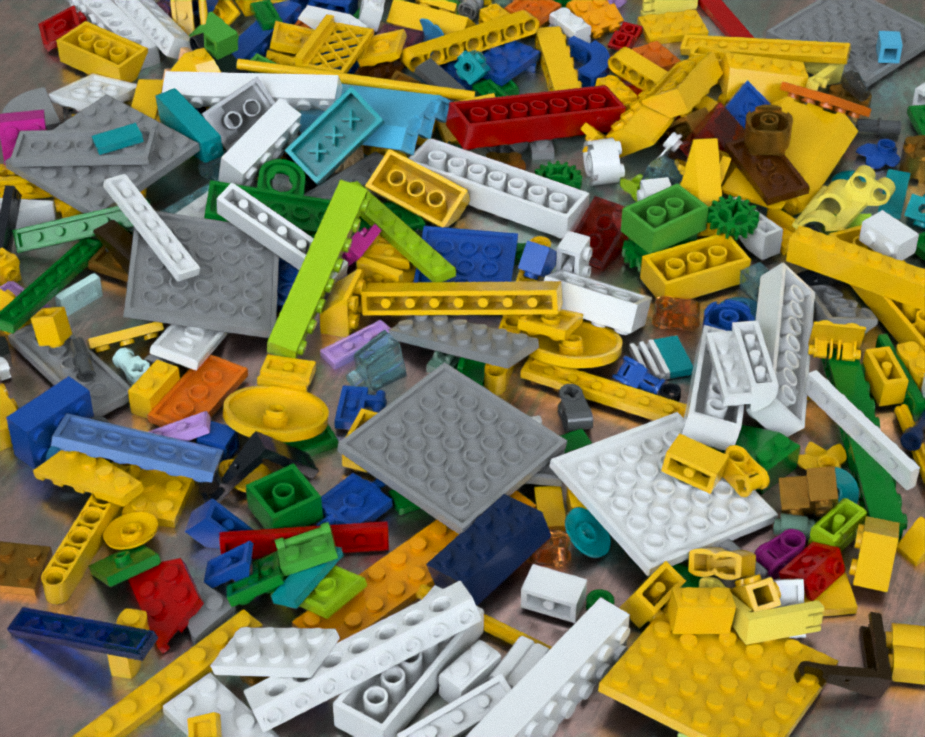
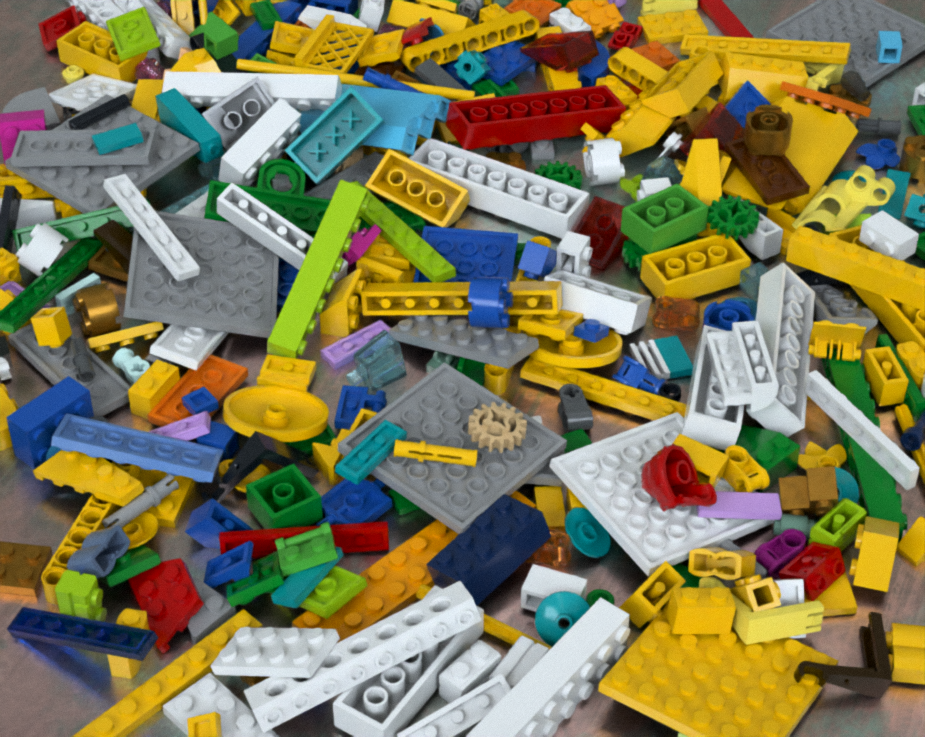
(42, 249): none -> white brick
(73, 73): none -> light yellow plate
(80, 596): none -> lime brick
(97, 310): none -> pearl gold brick
(99, 113): none -> black axle
(99, 552): none -> sand blue brick
(133, 33): none -> lime tile
(149, 69): none -> clear pink head
(150, 497): none -> light grey pin
(200, 401): none -> blue plate
(328, 457): none -> yellow slope
(370, 452): none -> teal tile
(386, 82): none -> blue pin
(415, 32): none -> red slope
(435, 453): none -> yellow pin
(490, 302): none -> blue brick
(497, 427): none -> tan gear
(555, 607): none -> teal dish
(563, 50): none -> clear red slope
(591, 330): none -> blue plate
(674, 480): none -> red head
(743, 506): none -> lavender tile

